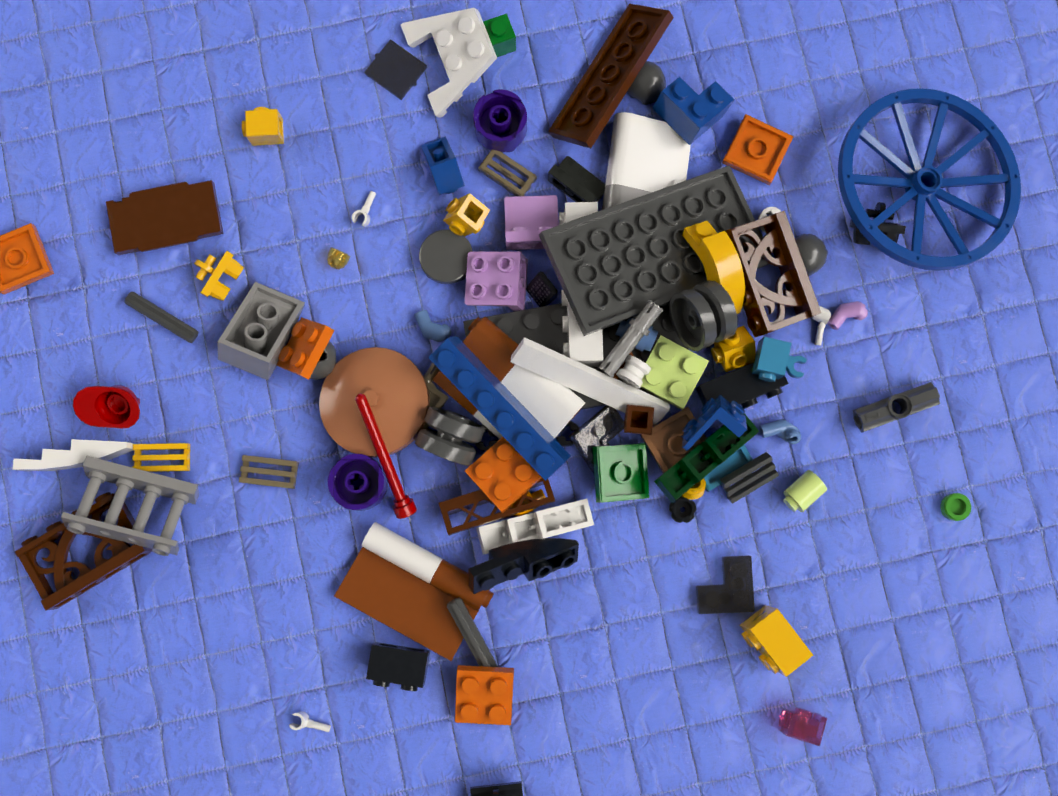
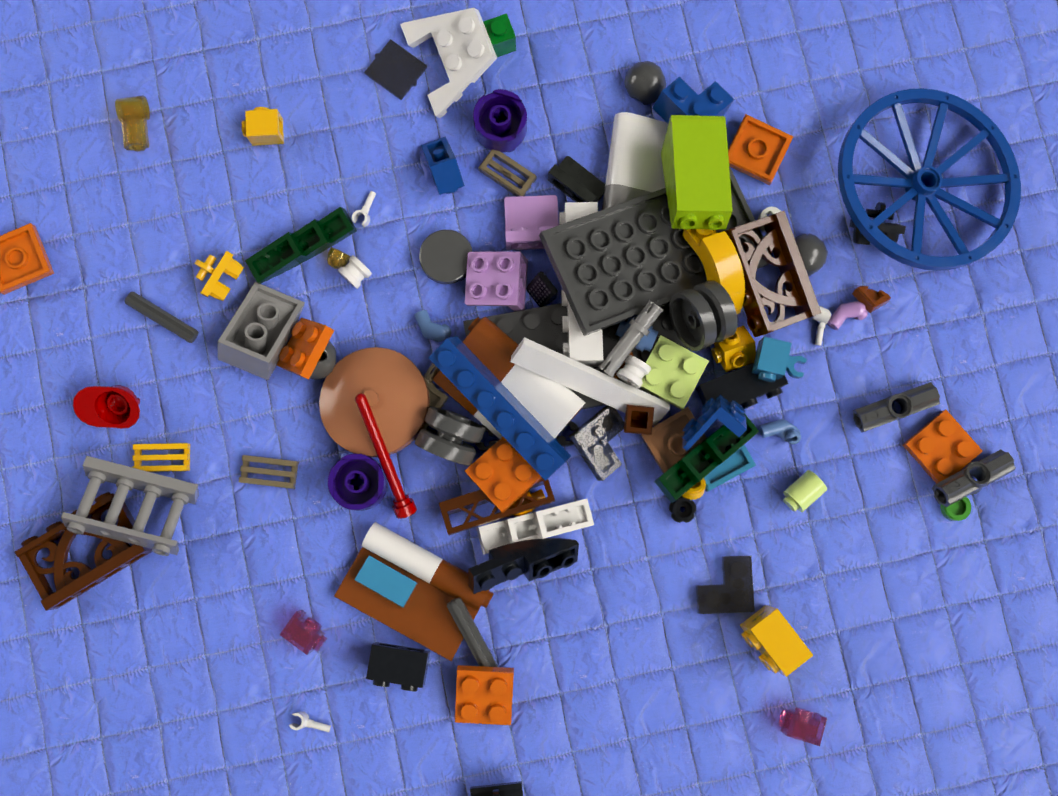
(74, 458): white slope -> none
(133, 115): none -> clear yellow piece
(164, 217): reddish brown piece -> none
(301, 245): none -> dark green slope
(304, 633): none -> clear pink brick
(355, 272): none -> white wheel
(386, 581): none -> dark azure tile
(465, 215): yellow brick -> none
(610, 75): reddish brown plate -> none
(620, 472): tile -> none
(697, 172): none -> lime slope
(750, 480): dark grey tile -> none
(871, 298): none -> dark orange tile
(942, 447): none -> orange plate
(962, 485): none -> dark grey piece

